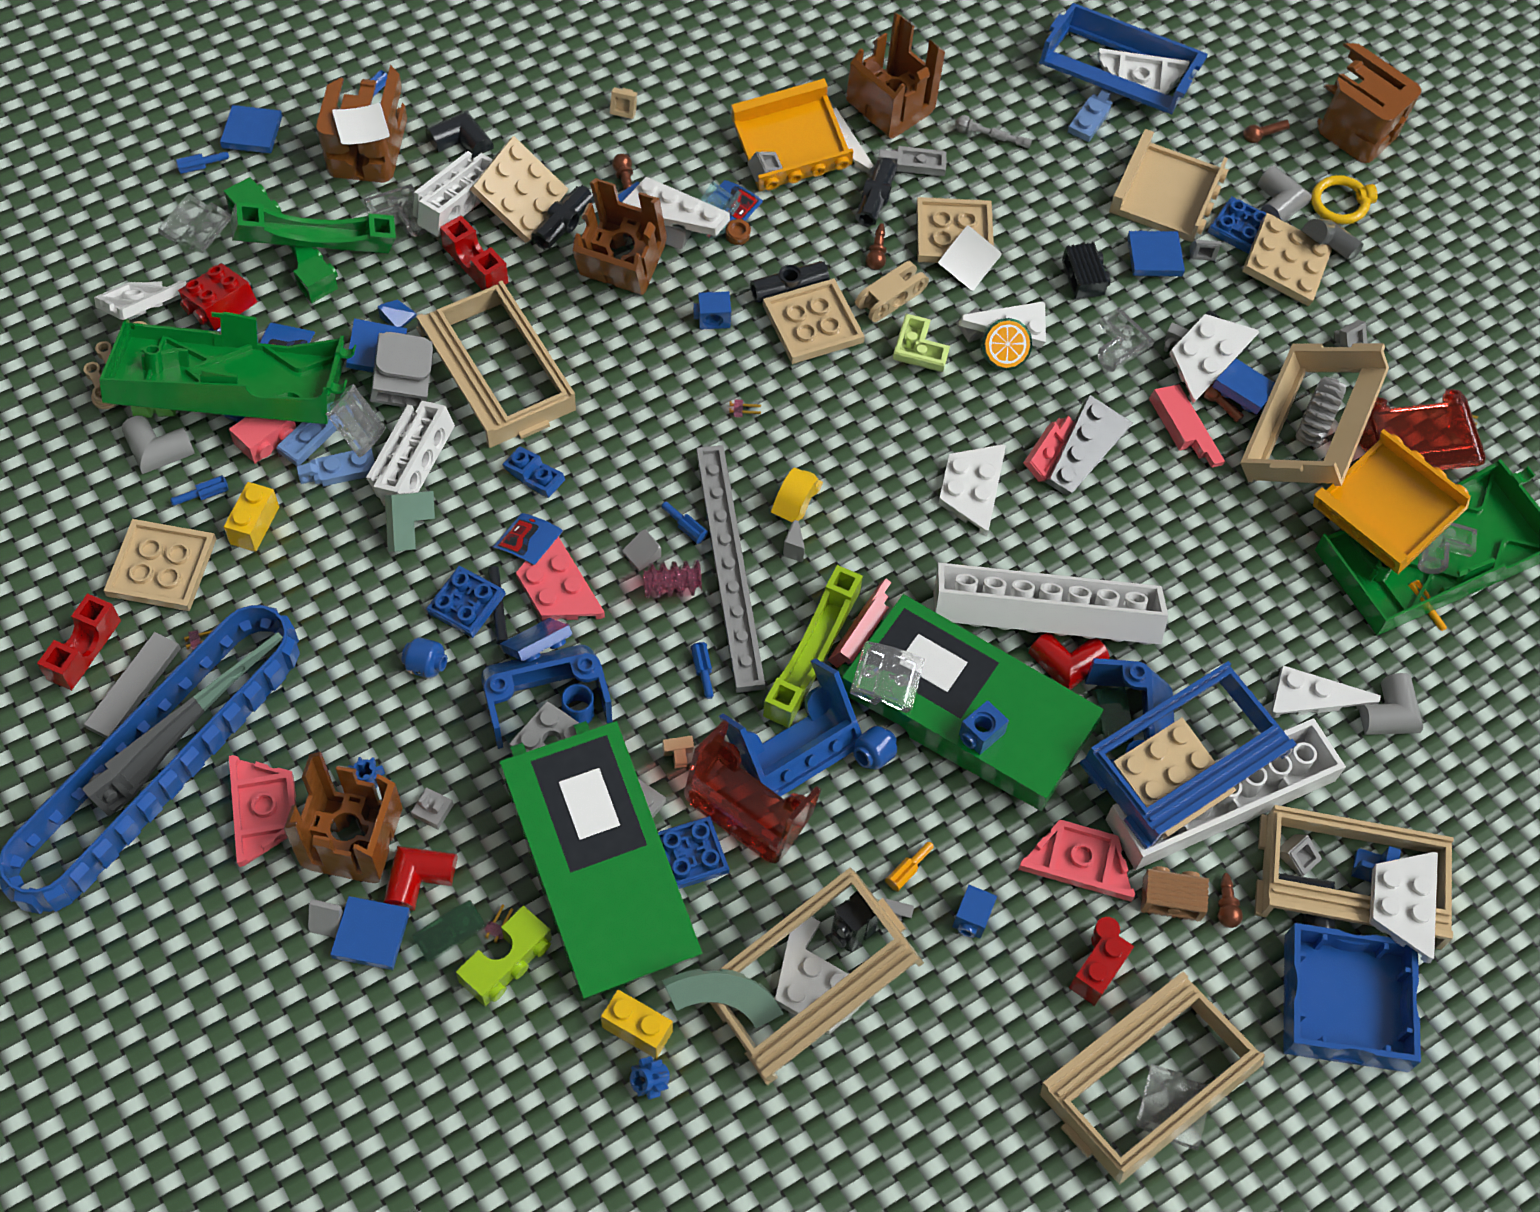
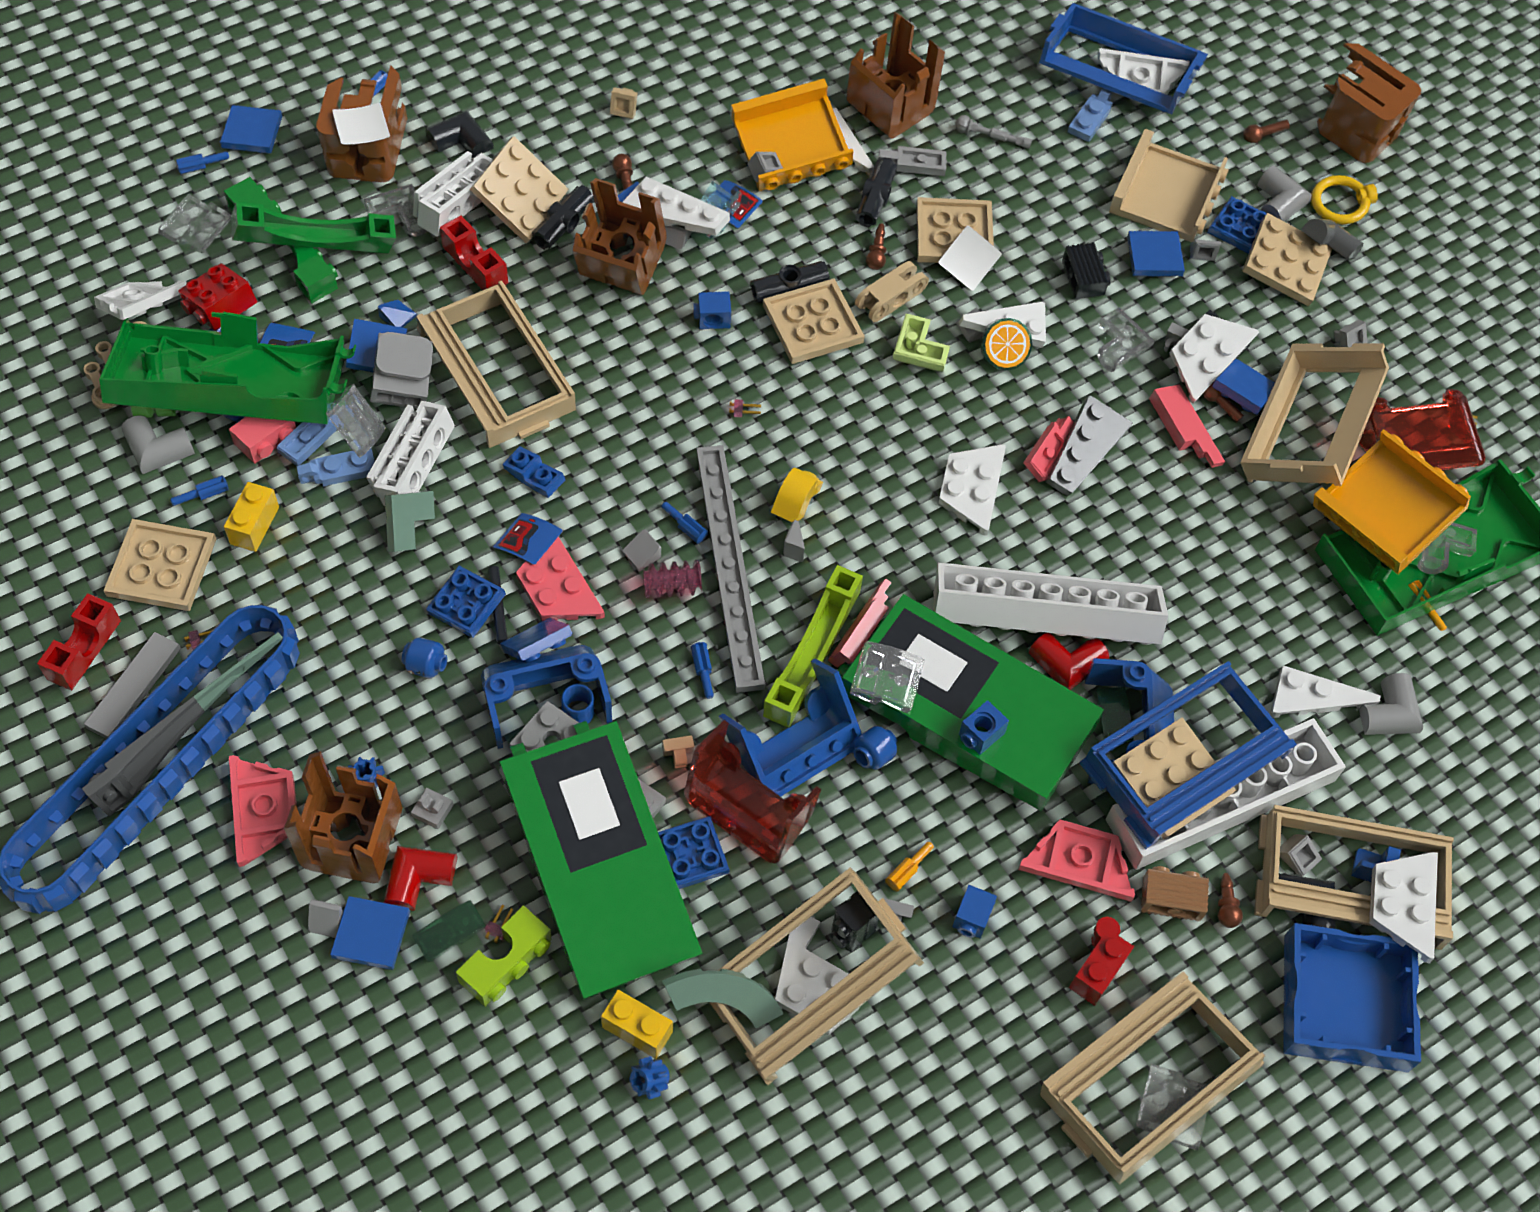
(738, 231): dark orange tile -> none
(1321, 412): light grey gear -> none

